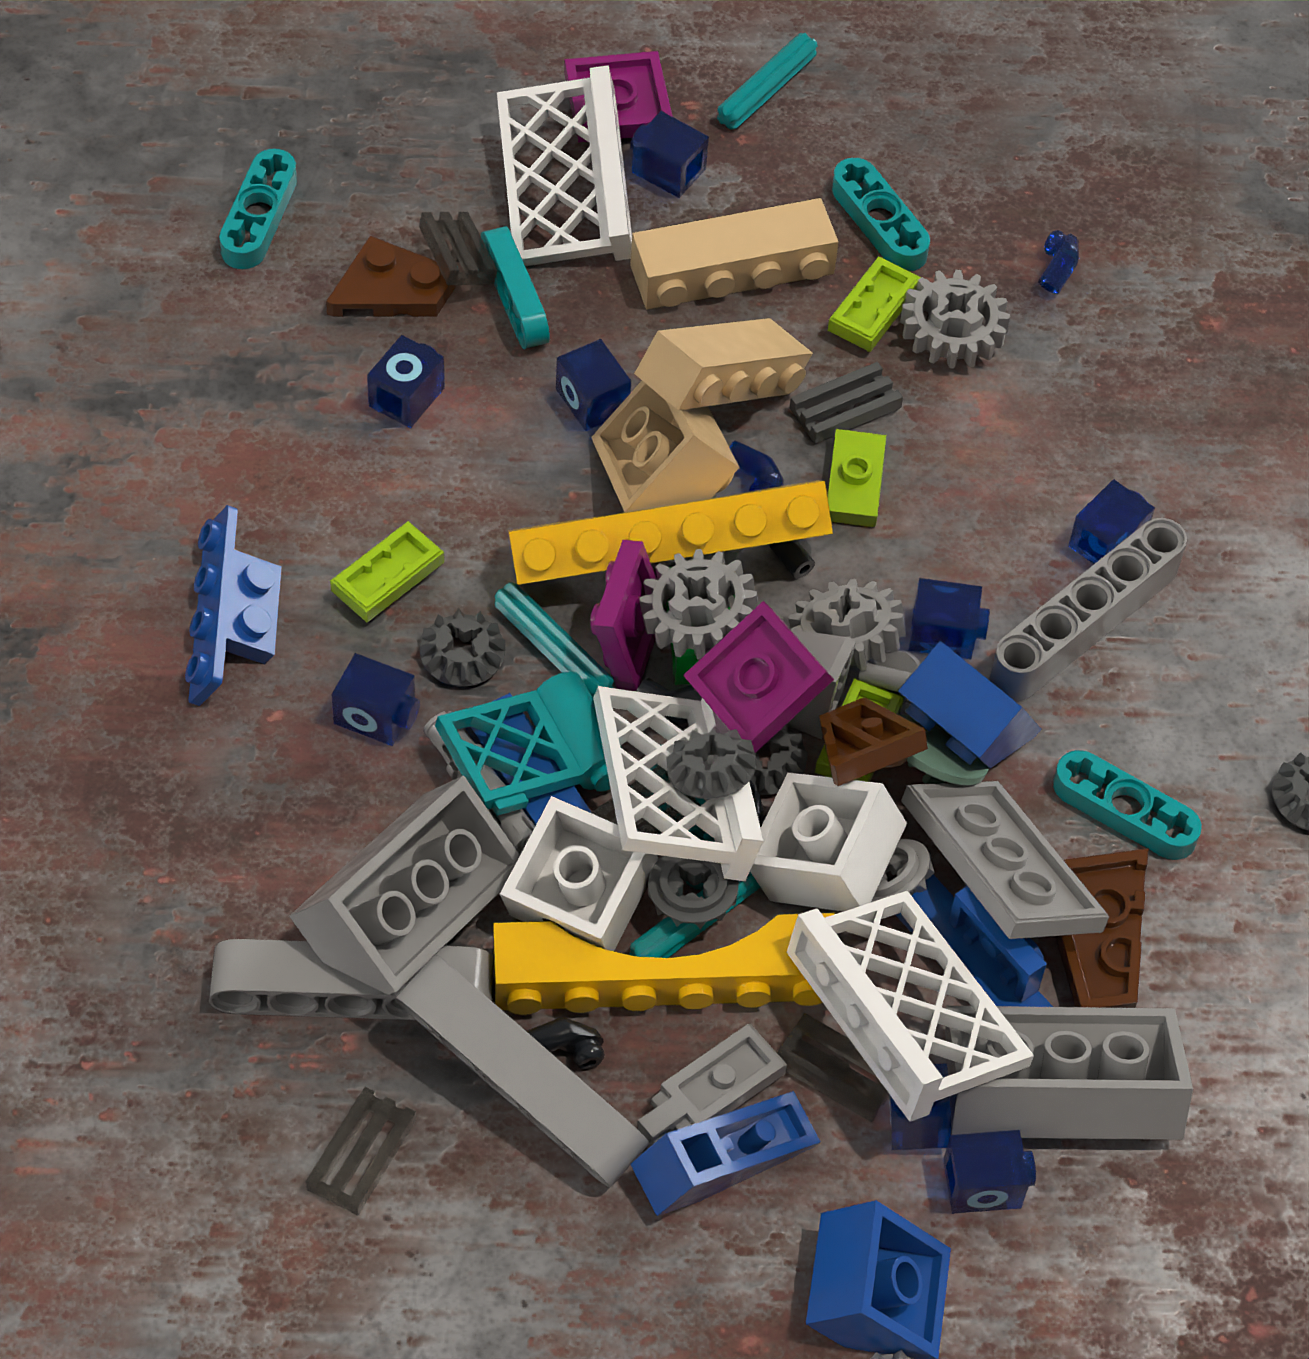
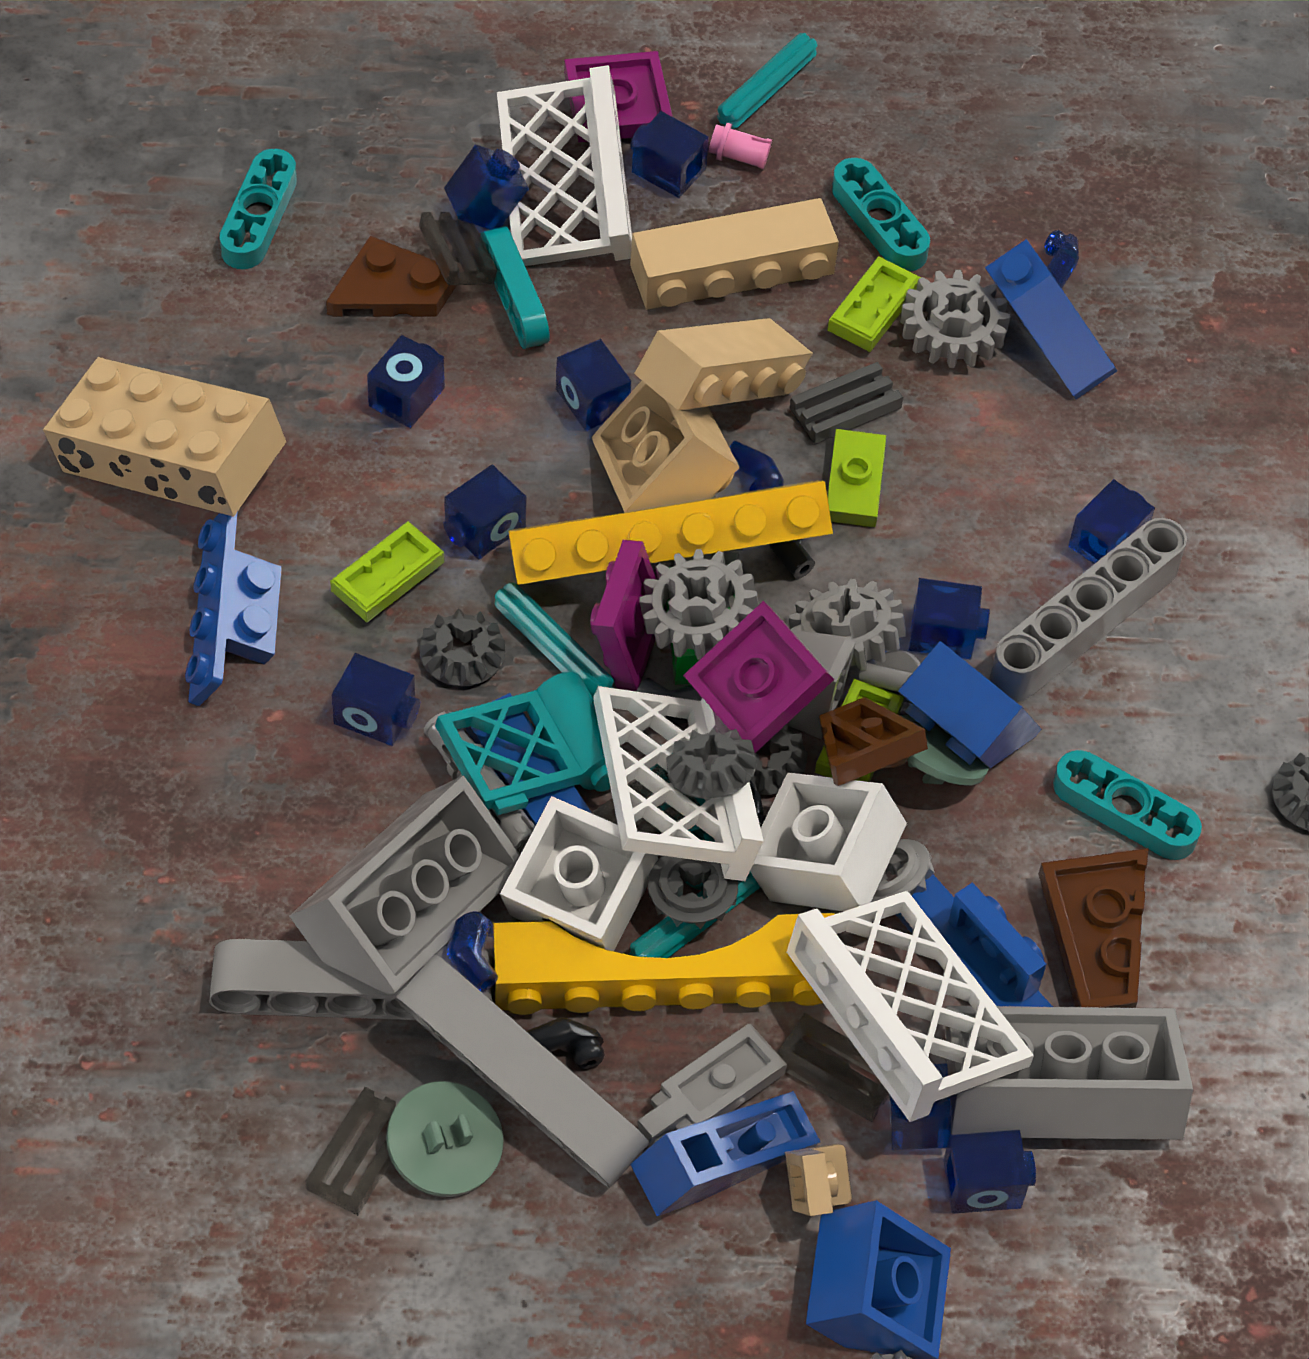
(165, 436): none -> tan brick
(444, 1139): none -> sand green piece
(466, 949): none -> clear blue arm
(484, 511): none -> clear blue brick
(486, 187): none -> clear blue brick
(739, 146): none -> bright pink pin
(818, 1179): none -> tan bracket
(1005, 860): light grey tile -> none
(1051, 319): none -> blue slope

